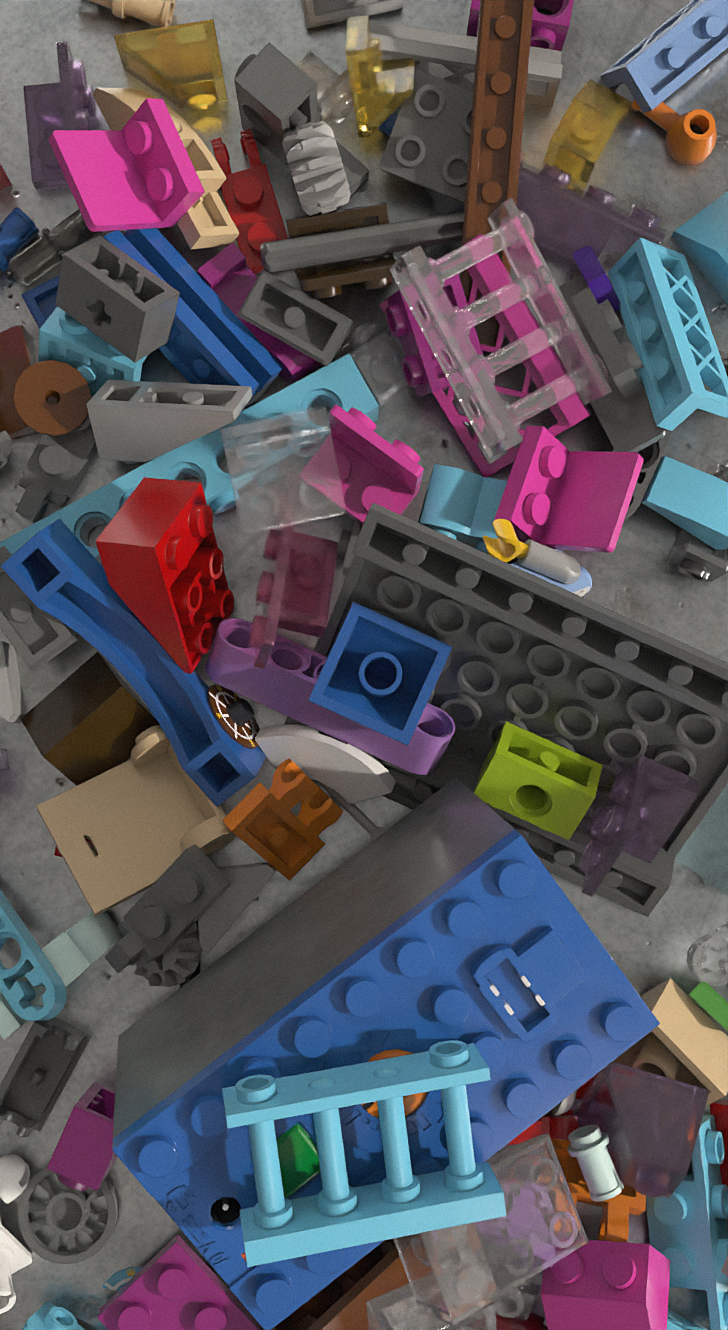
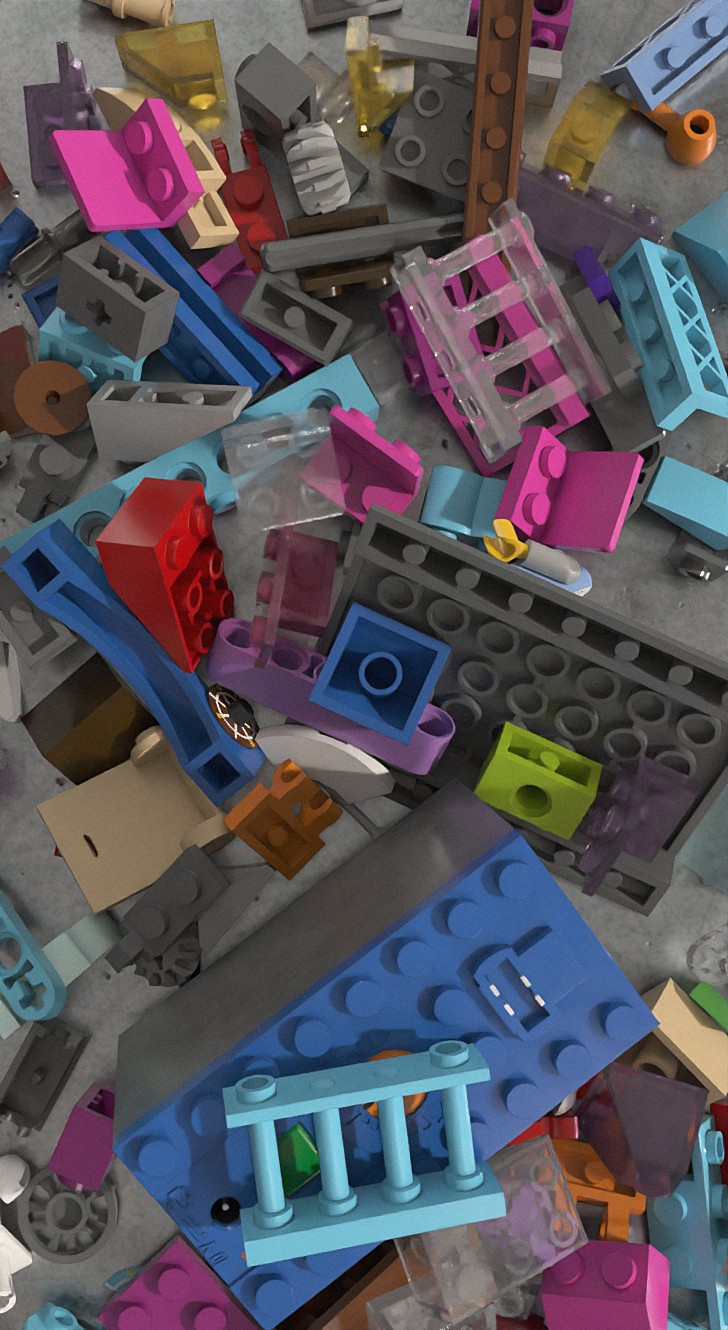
(595, 1162): light aqua pin -> none

